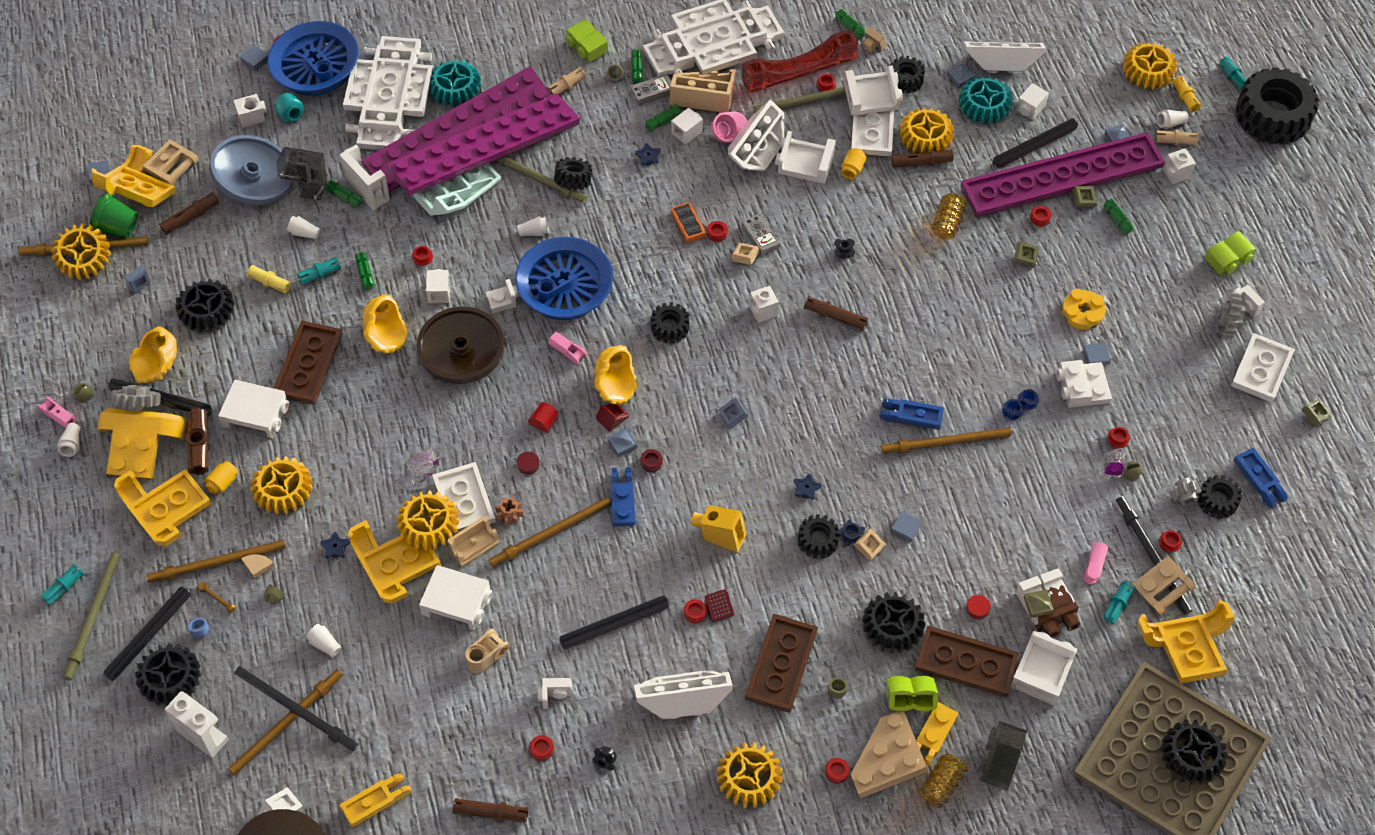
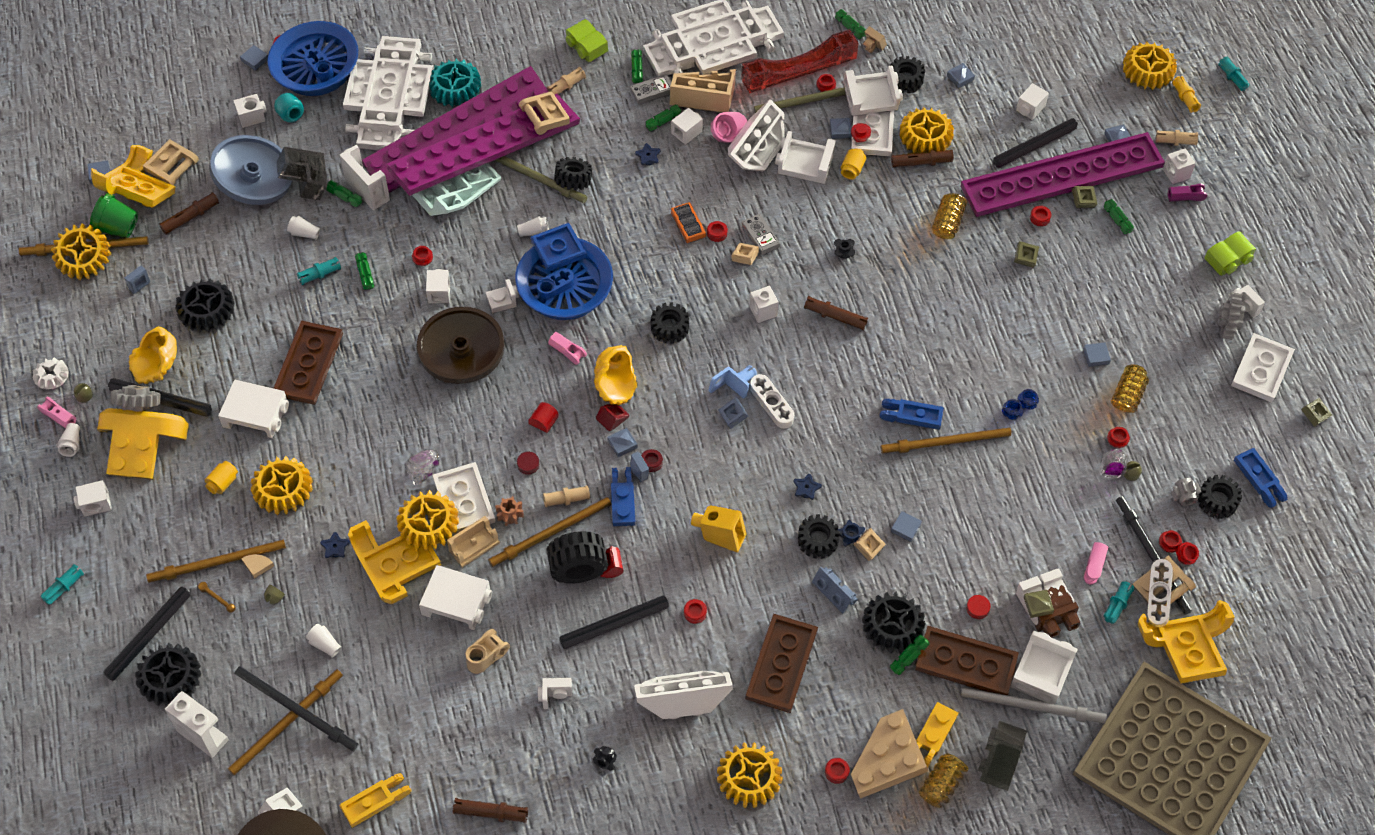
(50, 381): none -> white gear
(76, 655): olive bar -> none
(92, 498): none -> white brick
(164, 506): yellow piece -> none
(196, 623): medium blue hinge -> none
(197, 452): reddish brown piece -> none
(268, 279): light yellow pin -> none
(383, 325): yellow piece -> none
(541, 748): red tile -> none
(550, 110): none -> tan plate
(558, 247): none -> blue tile
(566, 496): none -> tan pin
(577, 557): none -> black tyre
(611, 72): olive hinge -> none
(615, 565): none -> red brick
(639, 466): none -> sand blue tile
(719, 605): dark red slope -> none
(736, 381): none -> light blue bracket
(772, 410): none -> white beam
(830, 586): none -> sand blue hinge
(837, 688): olive hinge -> none
(840, 128): none -> sand blue tile
(860, 132): none -> red plate
(909, 655): none -> green axle
(911, 693): lime brick -> none
(985, 100): teal gear -> none
(1005, 56): white wedge -> none
(1081, 714): none -> light grey bar
(1083, 384): white plate -> none
(1089, 300): yellow plate -> none
(1130, 388): none -> clear yellow piece
(1152, 609): none -> white beam
(1169, 118): white cone -> none
(1186, 193): none -> magenta bar
(1187, 553): none -> red plate
(1200, 741): black gear -> none
(1280, 87): black tyre -> none

